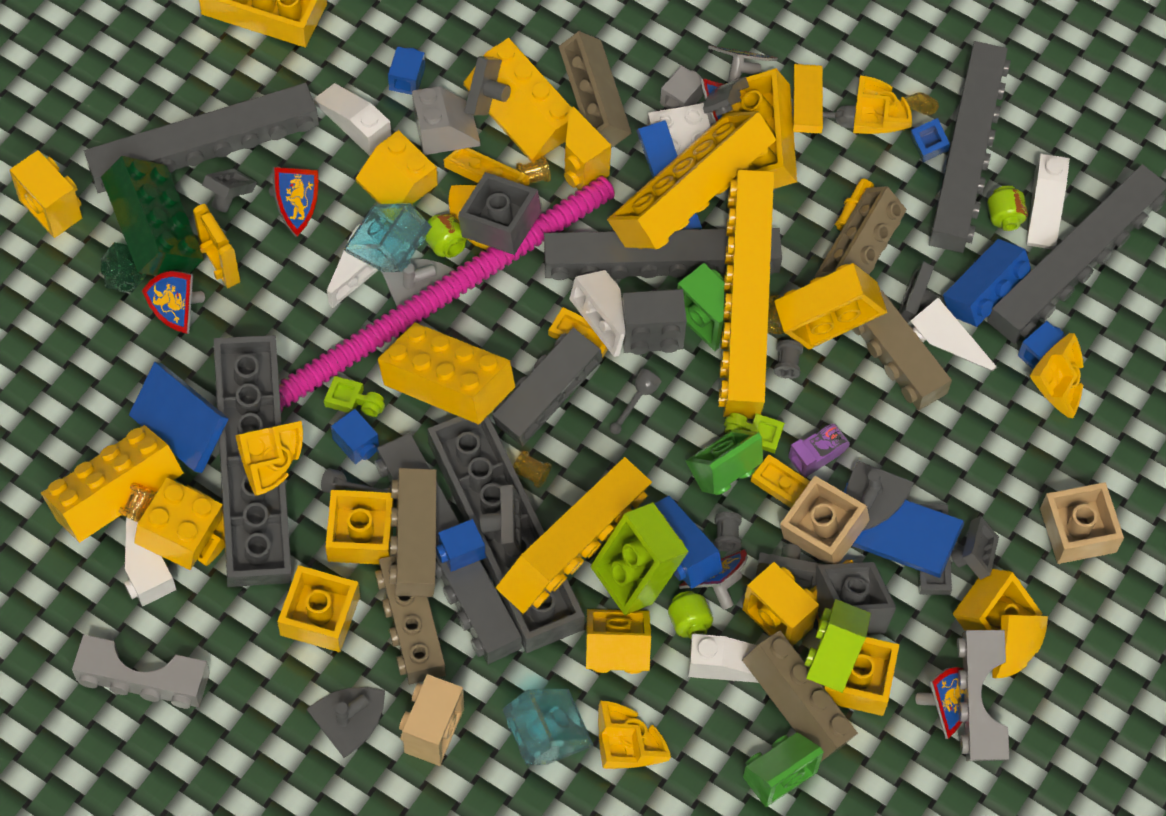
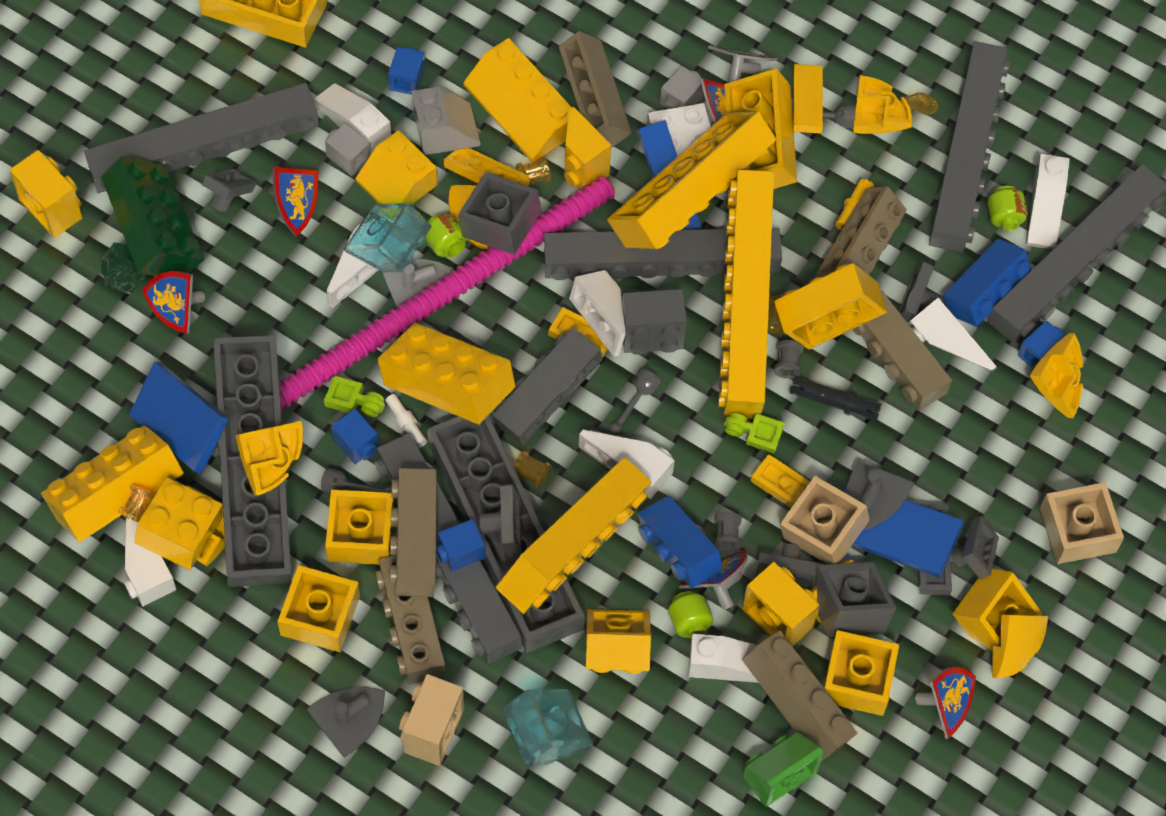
(179, 681): light grey arch -> none
(216, 246): yellow container -> none
(347, 149): none -> light grey brick
(406, 420): none -> white bar
(485, 87): dark grey tile -> none
(610, 450): none -> white slope
(626, 740): yellow brick -> none
(639, 558): lime brick -> none
(704, 303): bright green slope -> none
(725, 96): dark grey slope -> none
(726, 460): bright green slope -> none
(818, 450): medium lavender leg -> none
(837, 399): none -> black pin
(841, 639): lime brick -> none
(930, 140): blue brick -> none
(983, 735): light grey arch -> none

